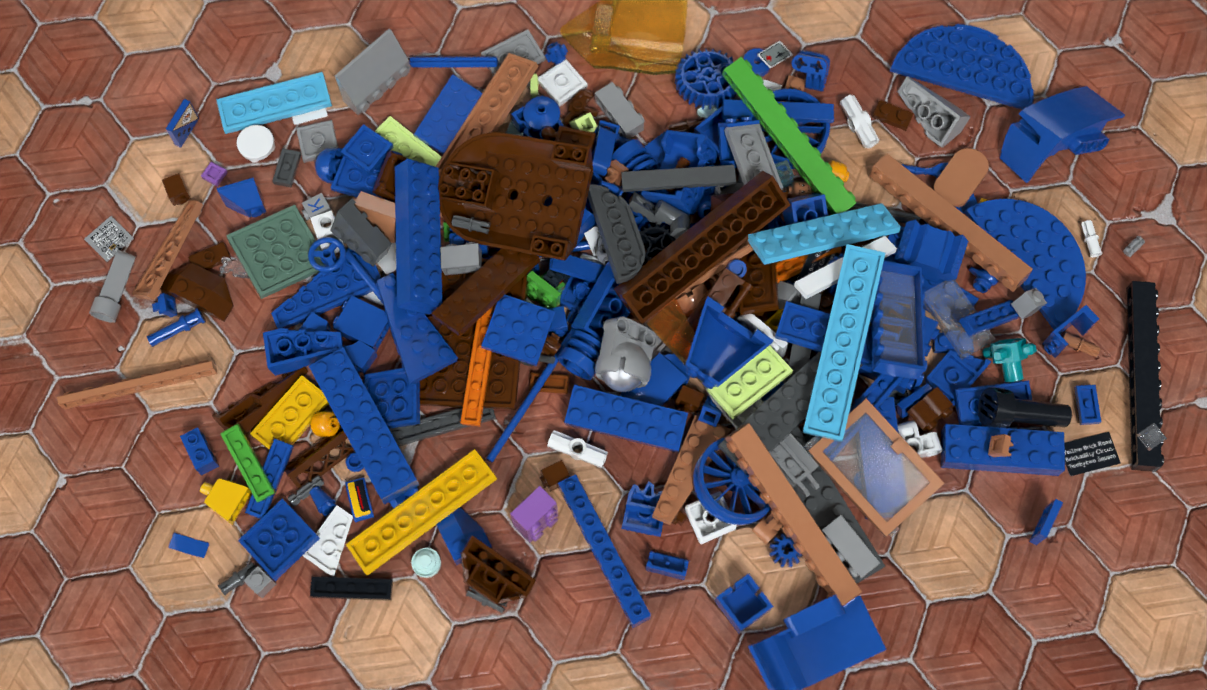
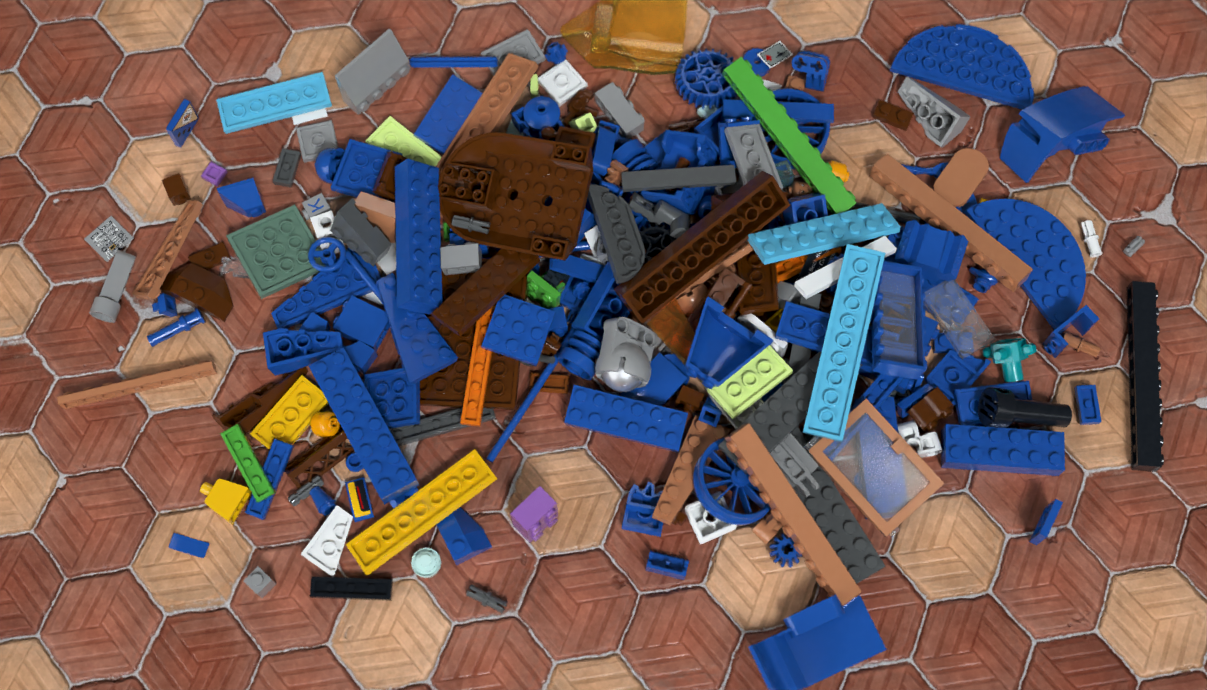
(199, 451): blue brick -> none
(237, 579): dark grey pin -> none
(255, 143): white tile -> none
(279, 539): blue plate -> none
(366, 149): blue tile -> none
(493, 574): reddish brown wedge -> none
(553, 475): reddish brown brick -> none
(566, 443): white piece -> none
(604, 551): blue brick -> none
(737, 267): blue tile -> none
(742, 605): blue piece -> none
(850, 548): light grey brick -> none
(859, 121): white piece -> none
(989, 318): blue tile -> none
(1000, 446): nougat tile -> none
(1029, 303): light grey brick -> none
(1090, 454): black sticker -> none
(1151, 436): clear plate -> none

